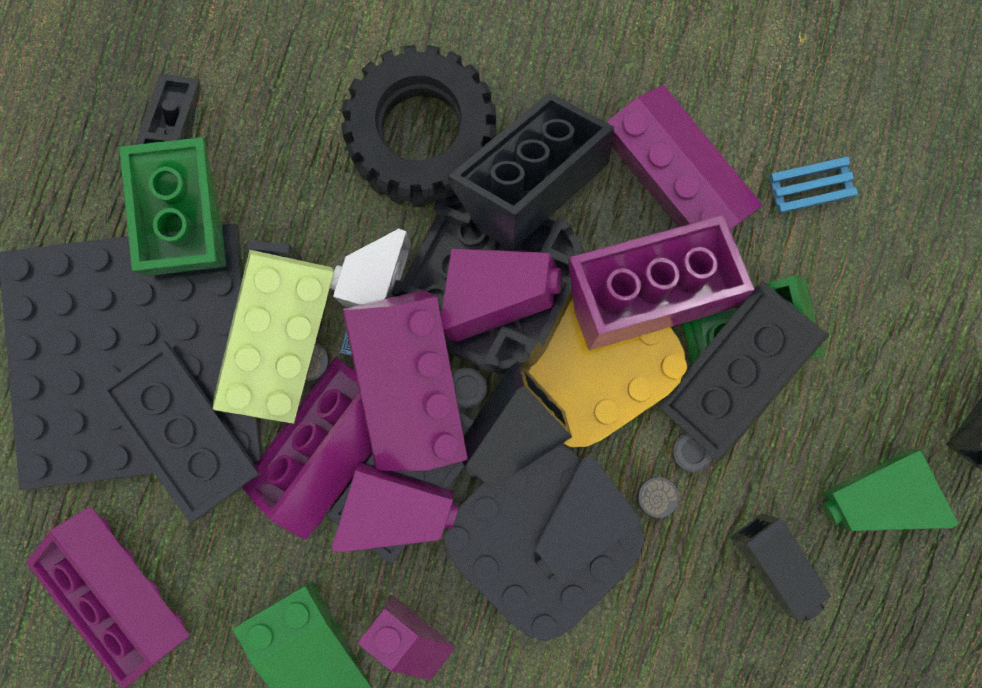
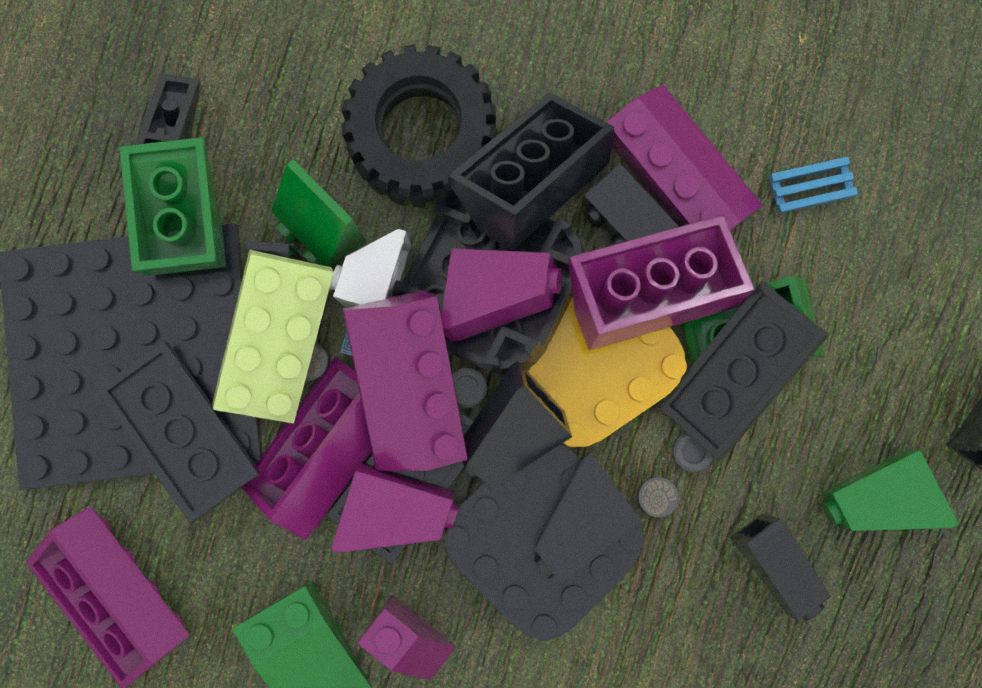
(314, 219): none -> green slope
(624, 208): none -> black brick

